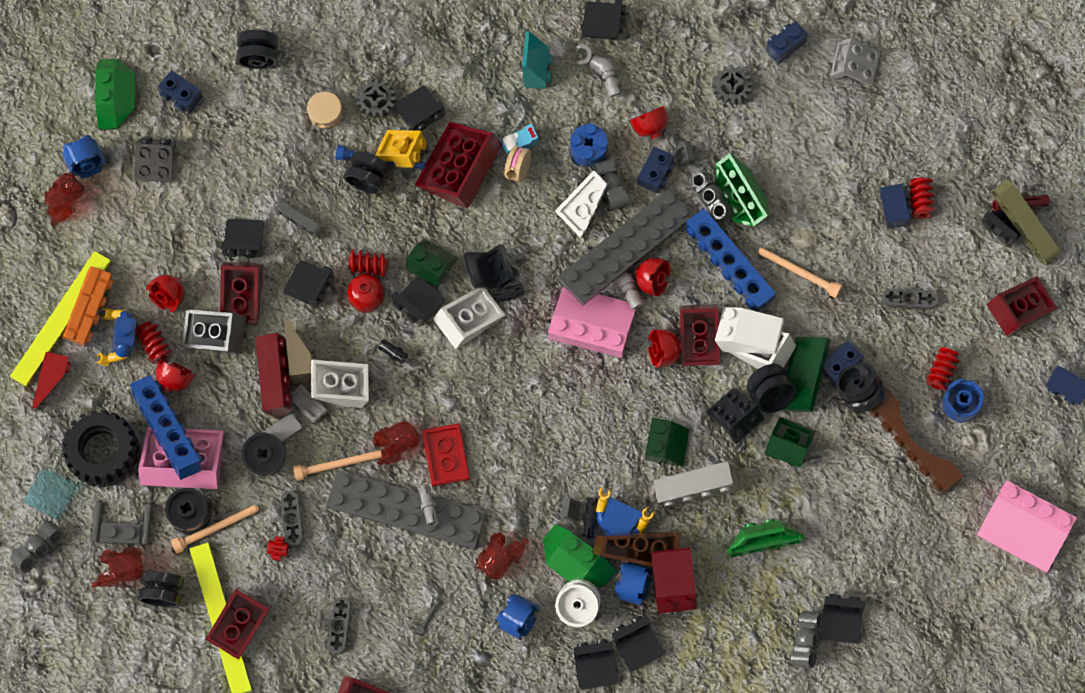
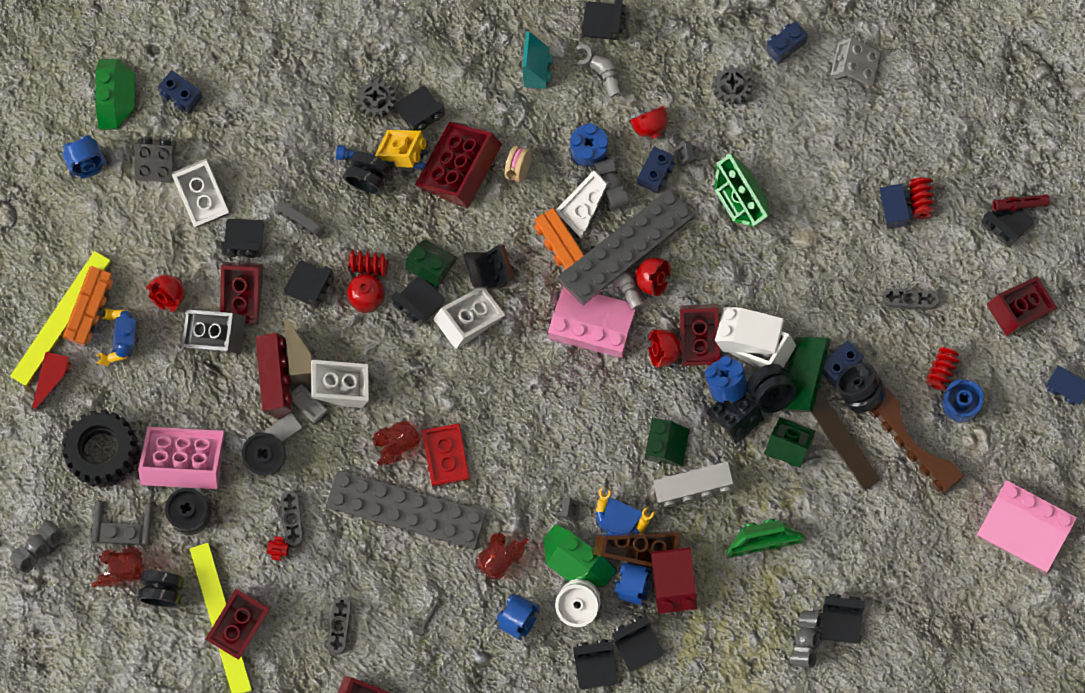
(49, 494): clear light blue tile -> none
(62, 197): clear red helmet -> none
(151, 343): red piece -> none
(173, 376): red cylinder -> none
(180, 544): light nougat piece -> none
(183, 465): blue brick -> none
(200, 192): none -> white slope
(257, 49): black wheel -> none
(302, 471): light nougat piece -> none
(325, 109): tan head -> none
(393, 351): black pin -> none
(428, 506): light grey pin -> none
(508, 292): black pin -> none
(524, 138): medium azure leg -> none
(557, 239): none -> orange brick
(589, 518): black pin -> none
(704, 221): blue brick -> none
(717, 202): dark grey piece -> none
(726, 380): none -> blue brick
(832, 288): light nougat piece -> none
(843, 443): none -> dark brown tile
(1025, 221): olive beam -> none

